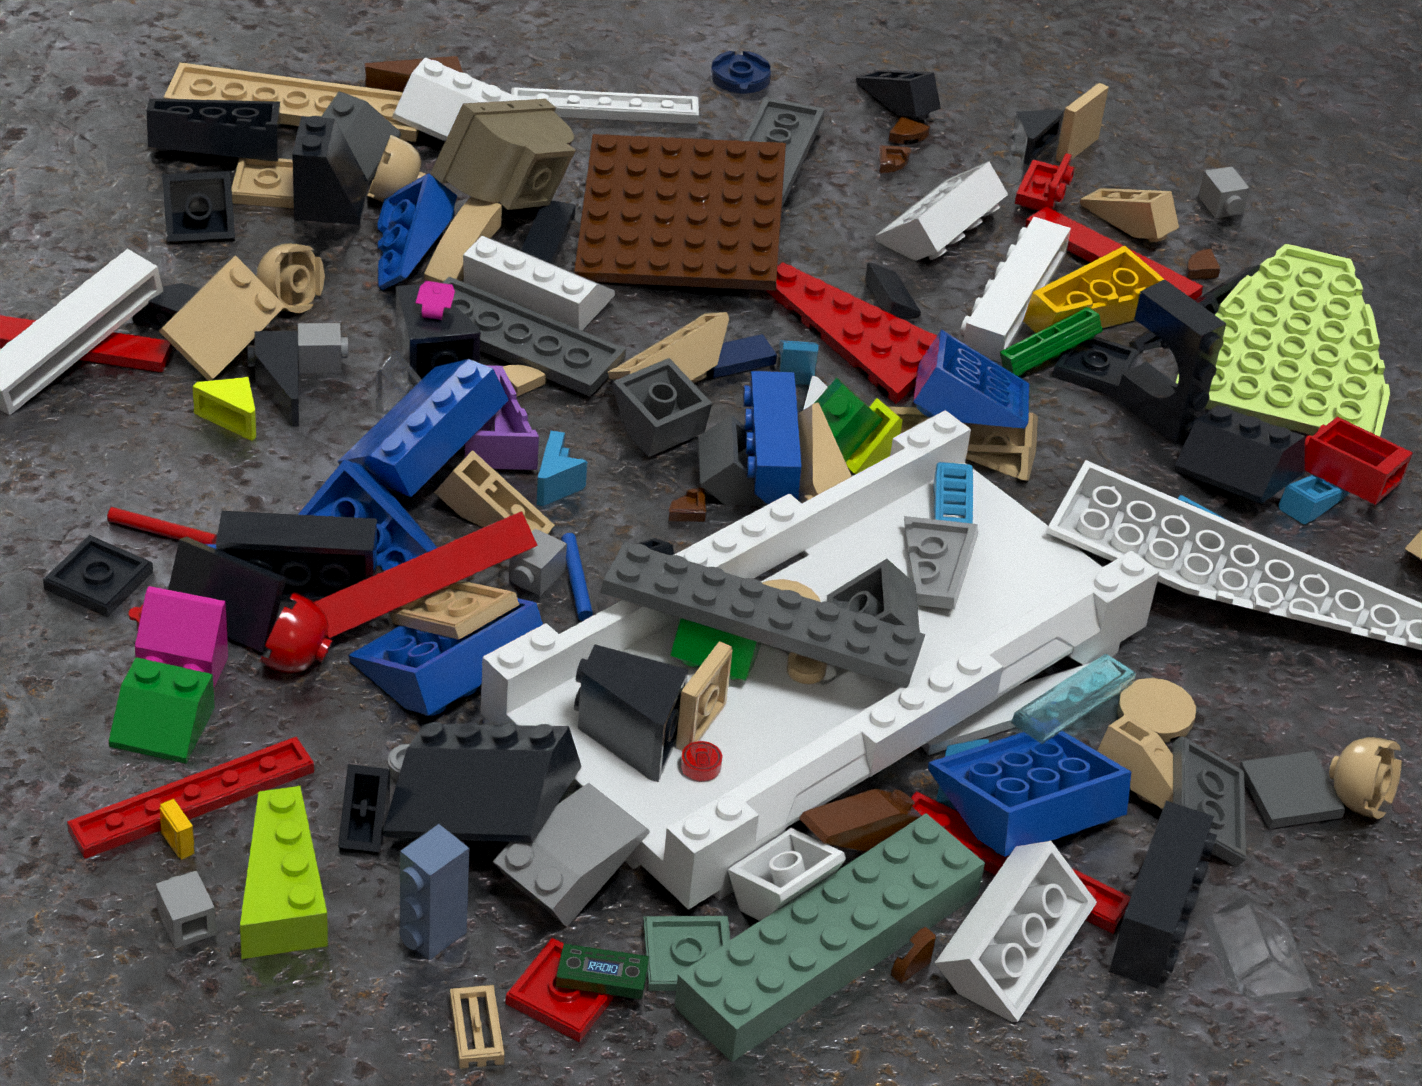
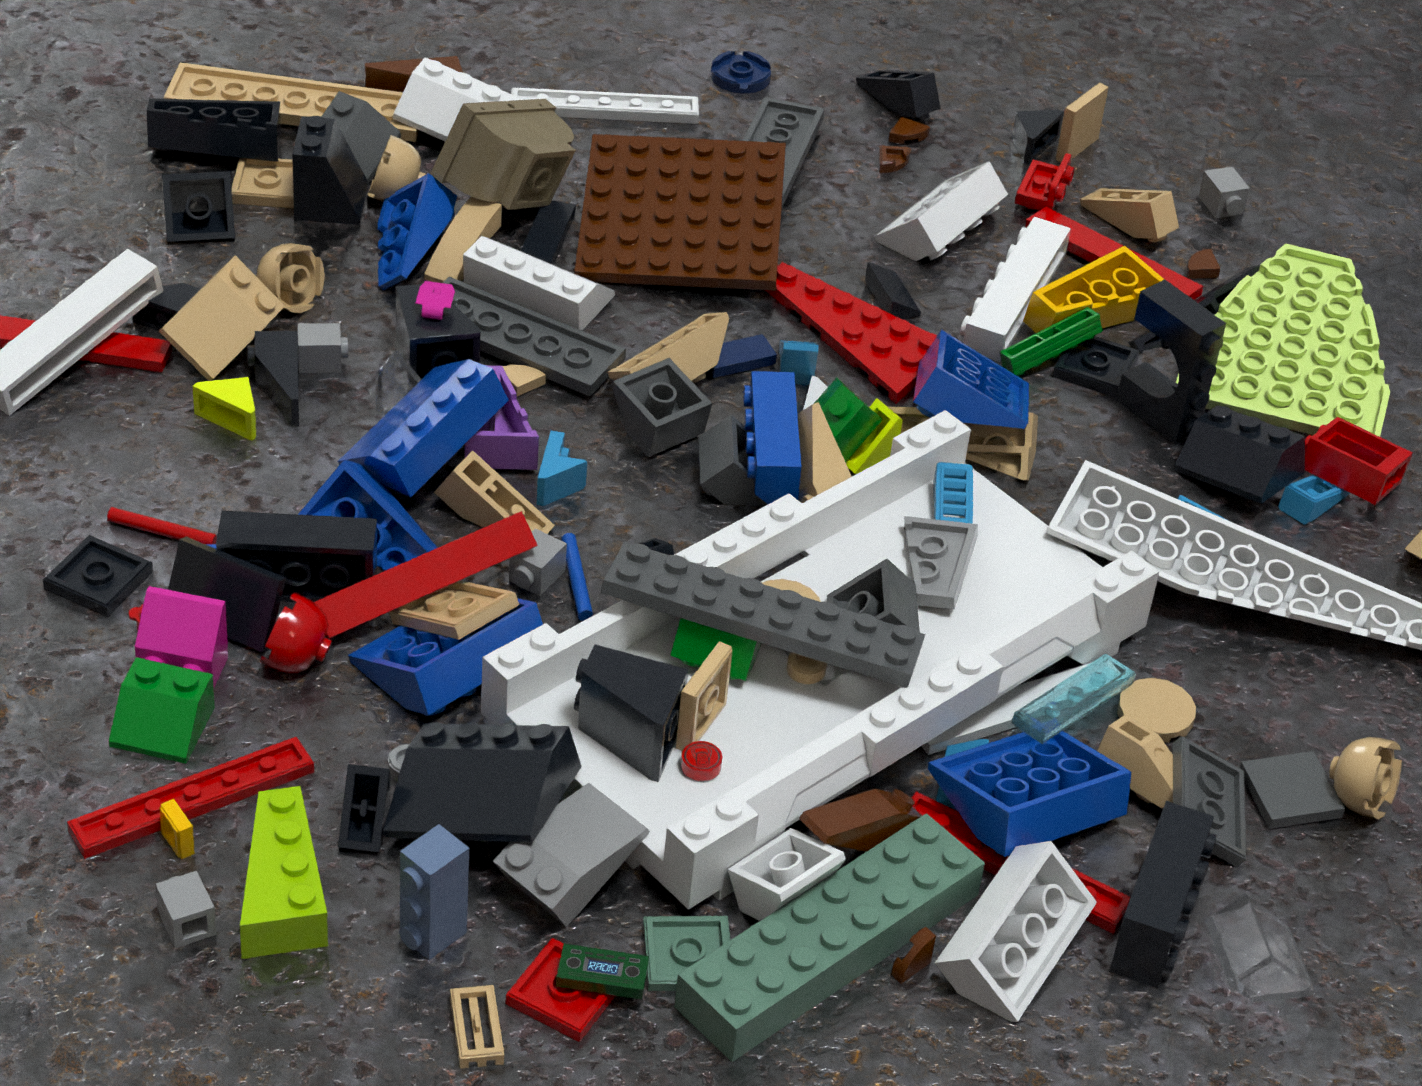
(689, 507): reddish brown tile -> none

